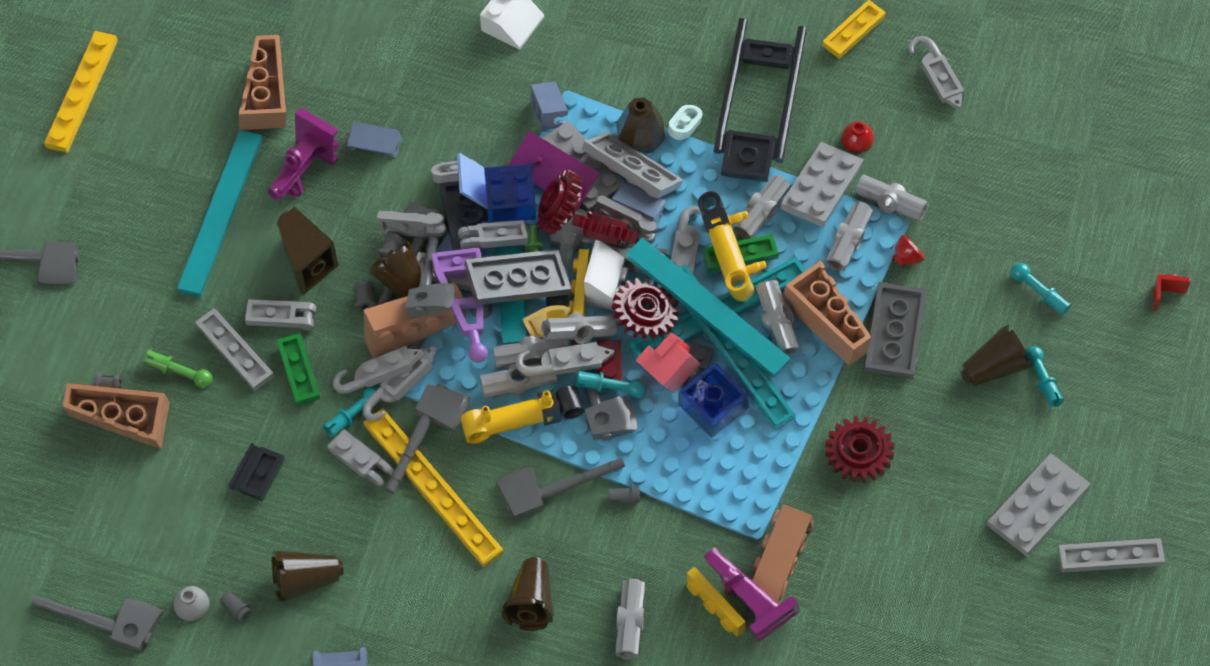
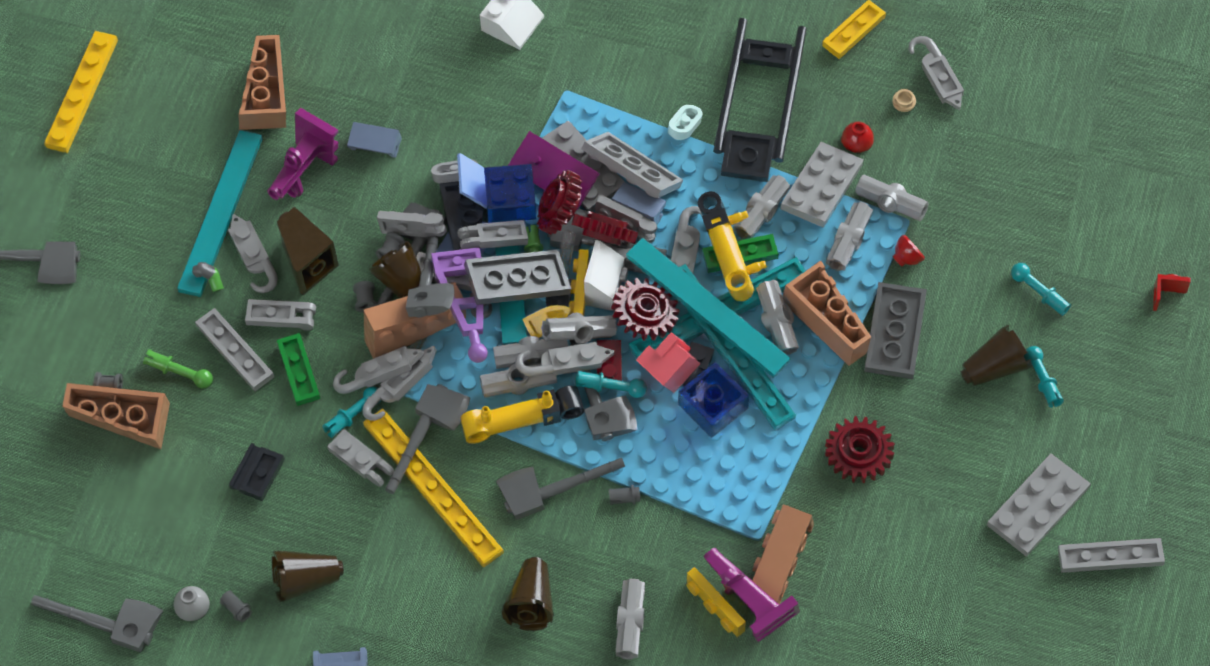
(209, 272): none -> arm
(252, 252): none -> light grey plate
(547, 105): sand blue hinge -> none
(641, 126): dark brown cone -> none
(904, 100): none -> tan plate

